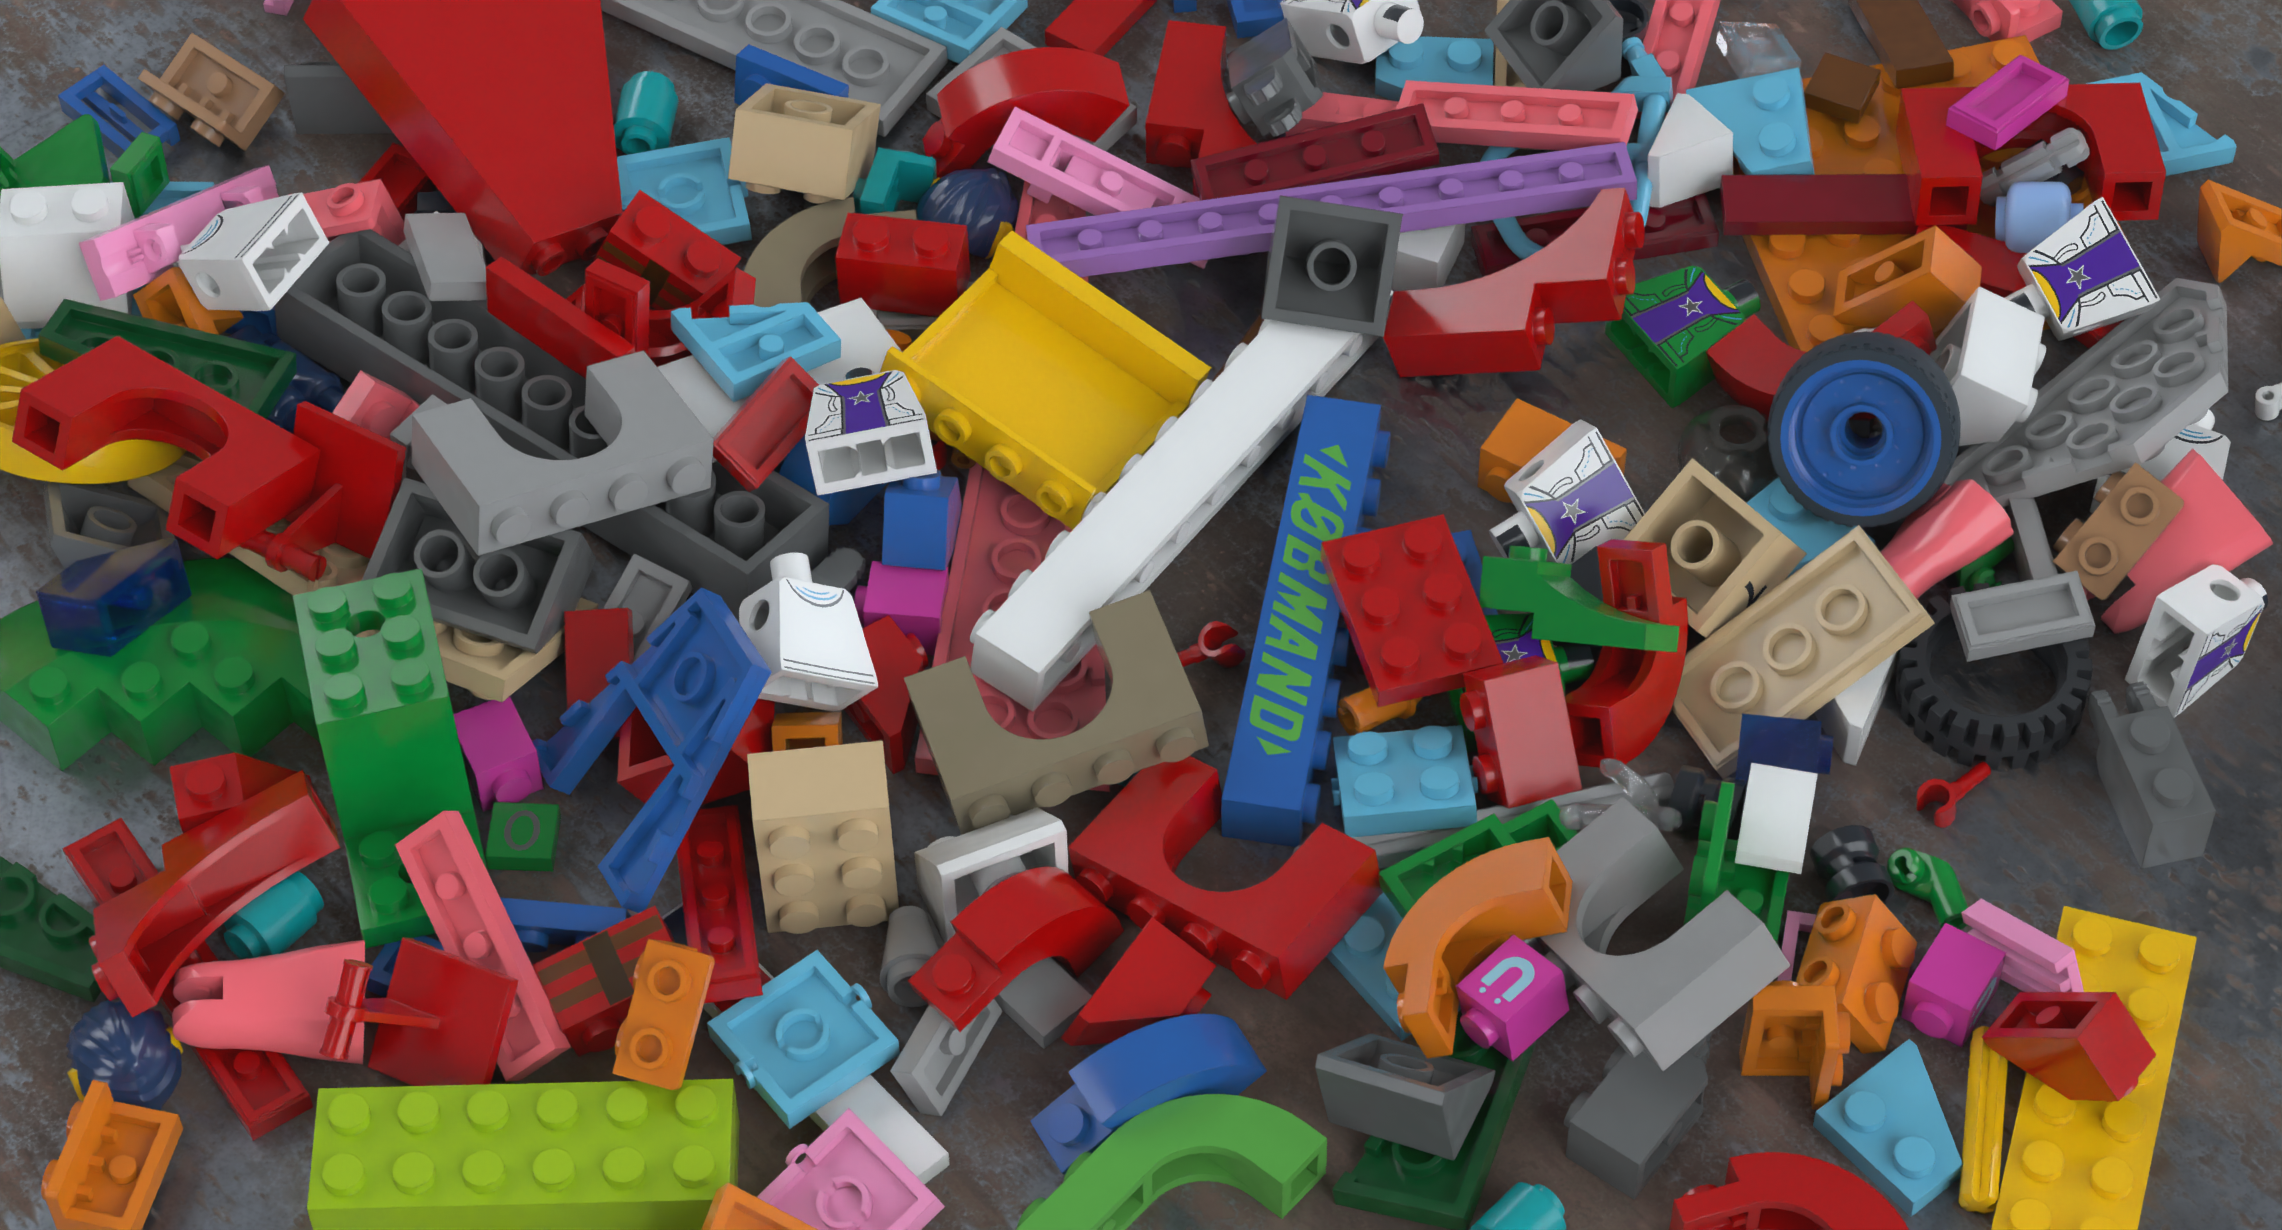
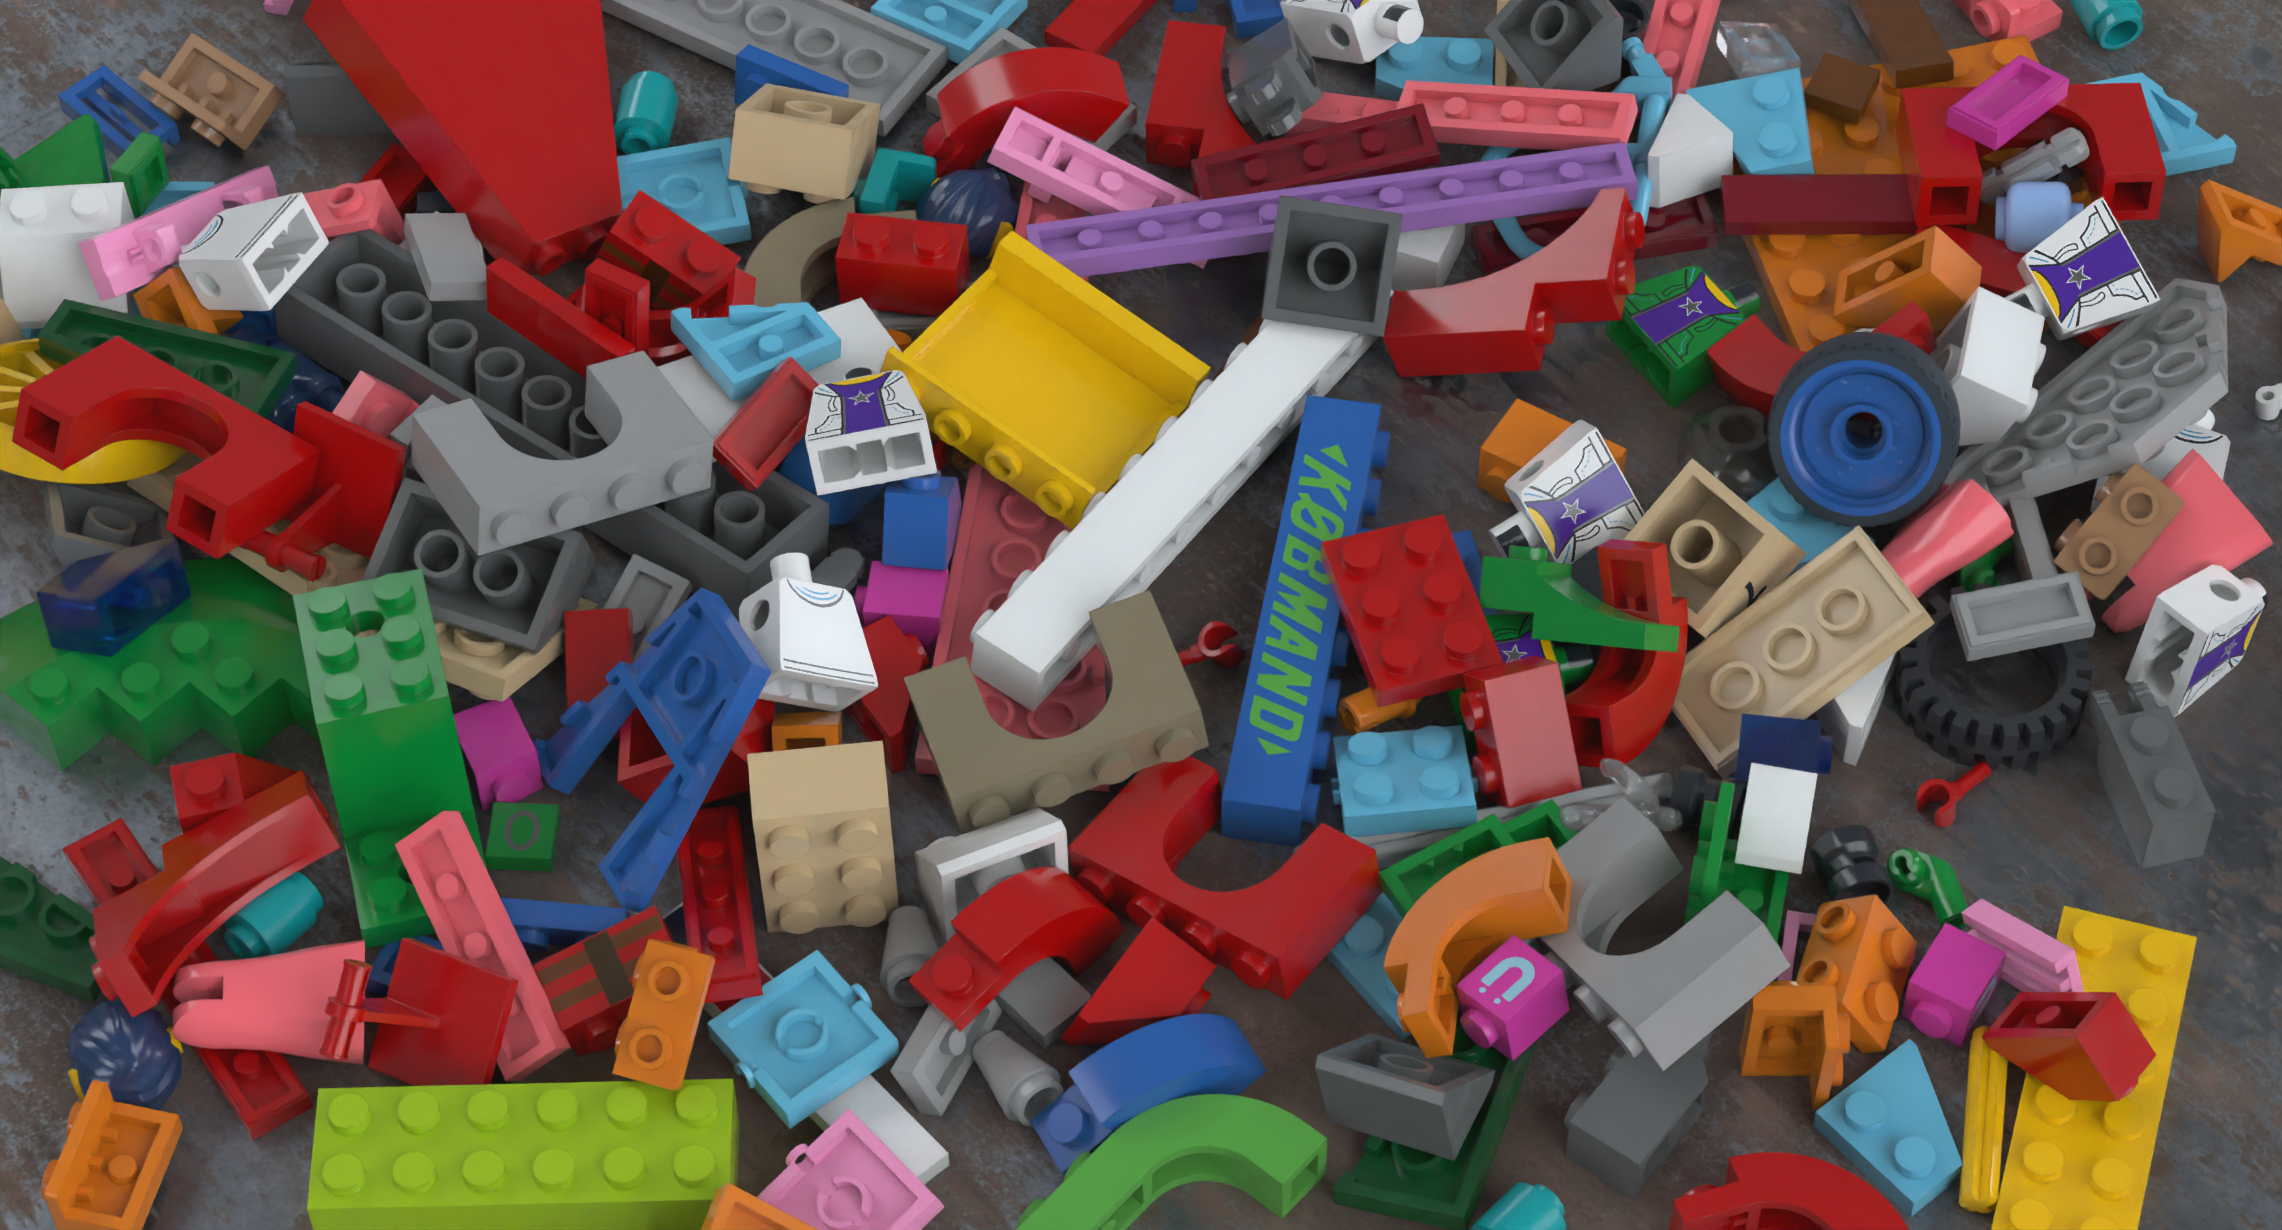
(1016, 1076): none -> light grey cone

